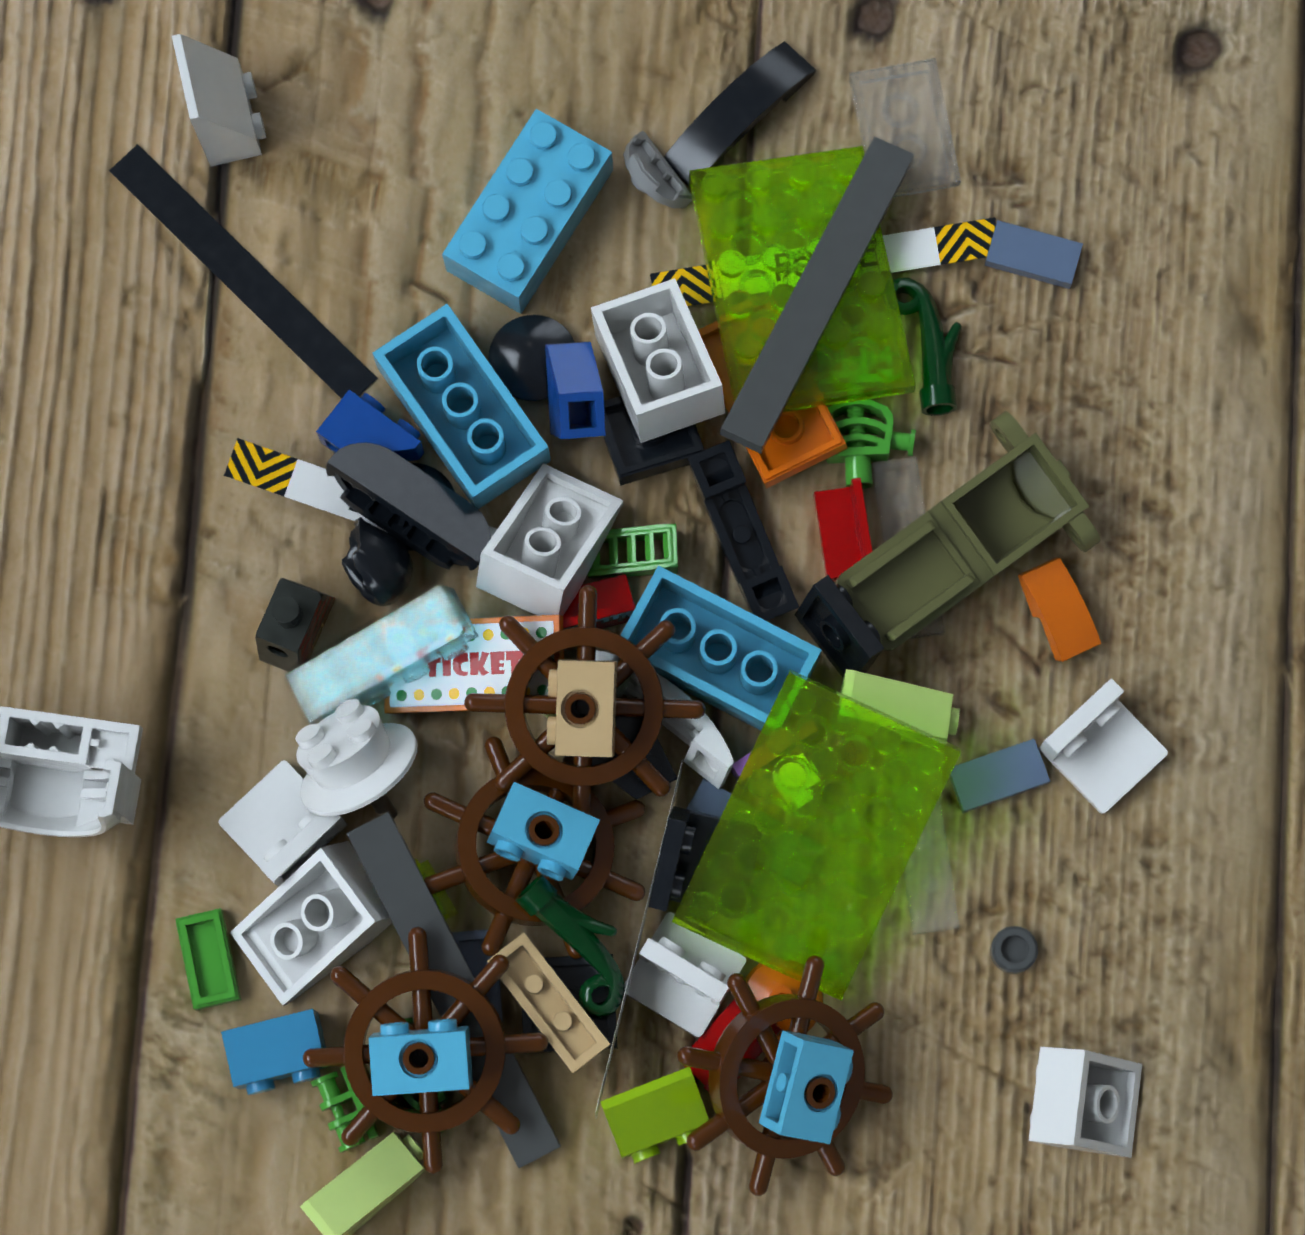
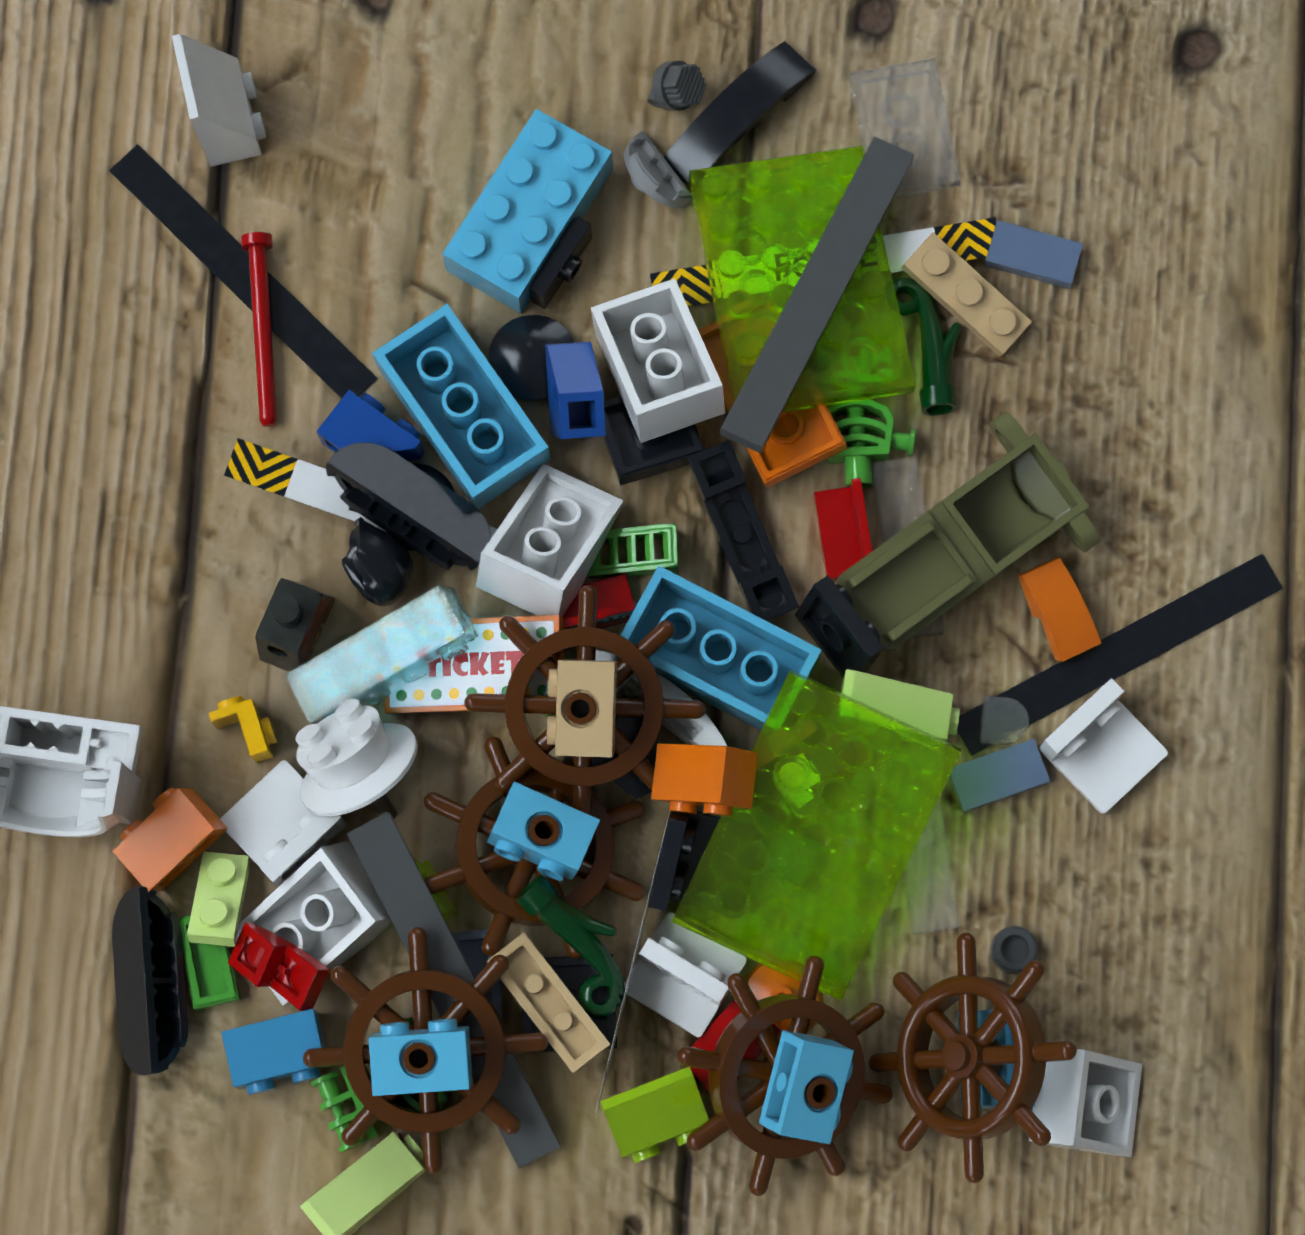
(149, 981): none -> black brick
(168, 838): none -> orange brick
(219, 899): none -> yellowish green plate
(256, 730): none -> yellow bracket
(257, 244): none -> red bar
(279, 964): none -> red slope
(562, 262): none -> black plate
(676, 86): none -> dark grey piece
(704, 777): none -> orange brick
(966, 294): none -> tan plate
(992, 1057): none -> reddish brown brick
(1002, 721): none -> clear tile
(1133, 645): none -> black sticker

